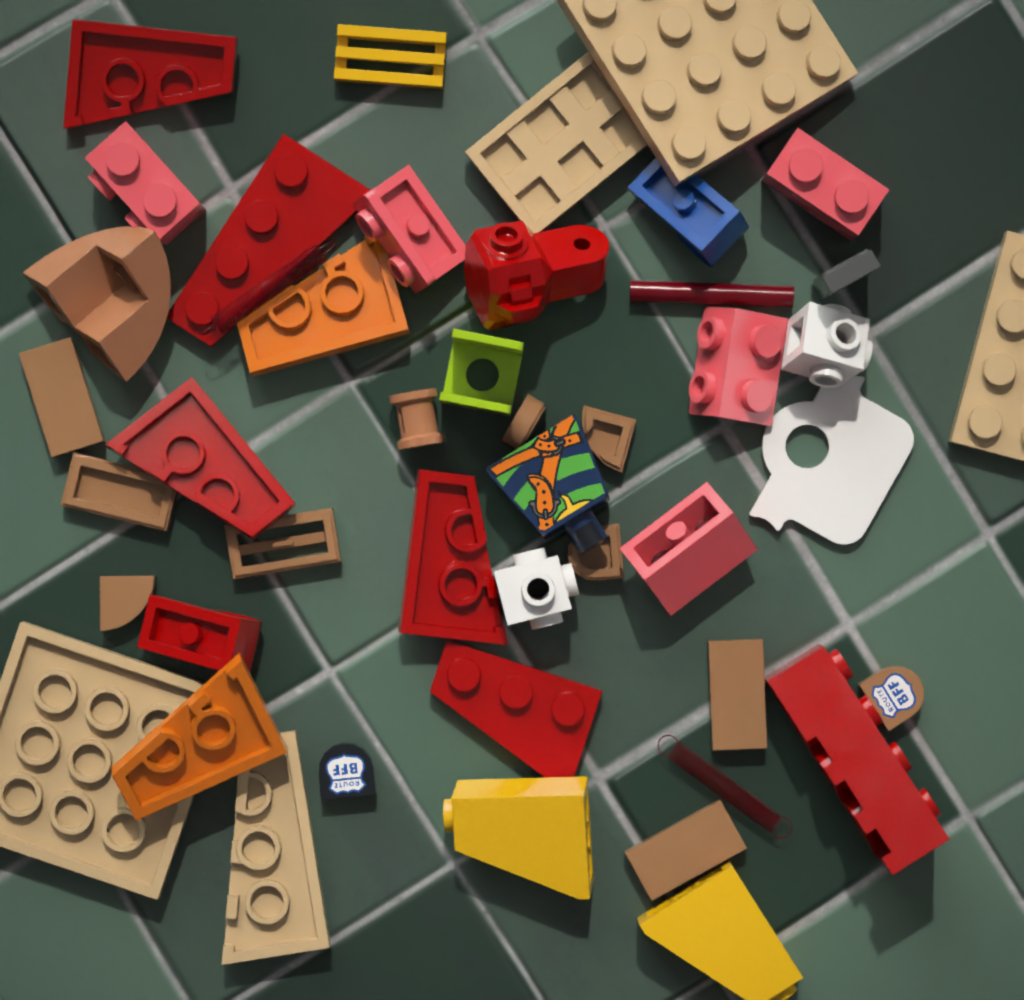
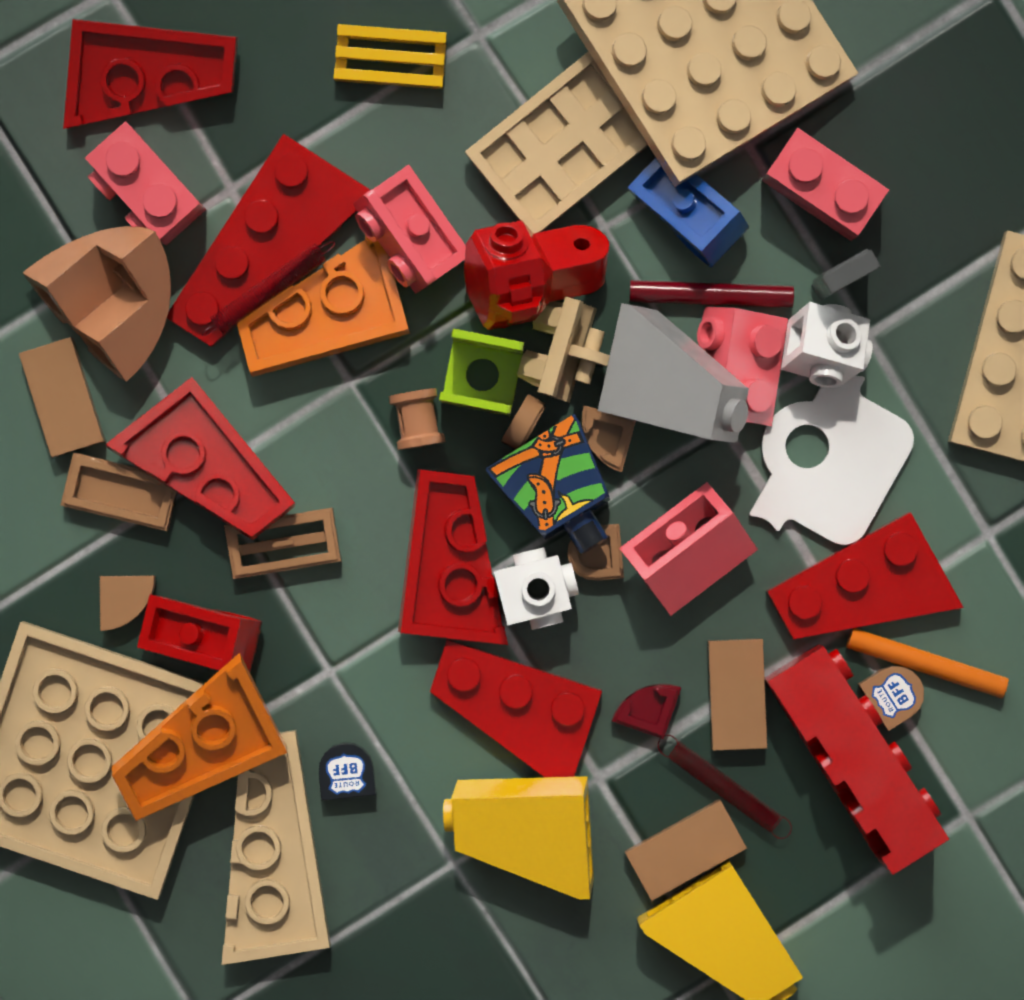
(572, 350): none -> tan hips
(648, 709): none -> dark red tile
(670, 380): none -> light grey slope
(866, 583): none -> red wing
(927, 663): none -> orange bar

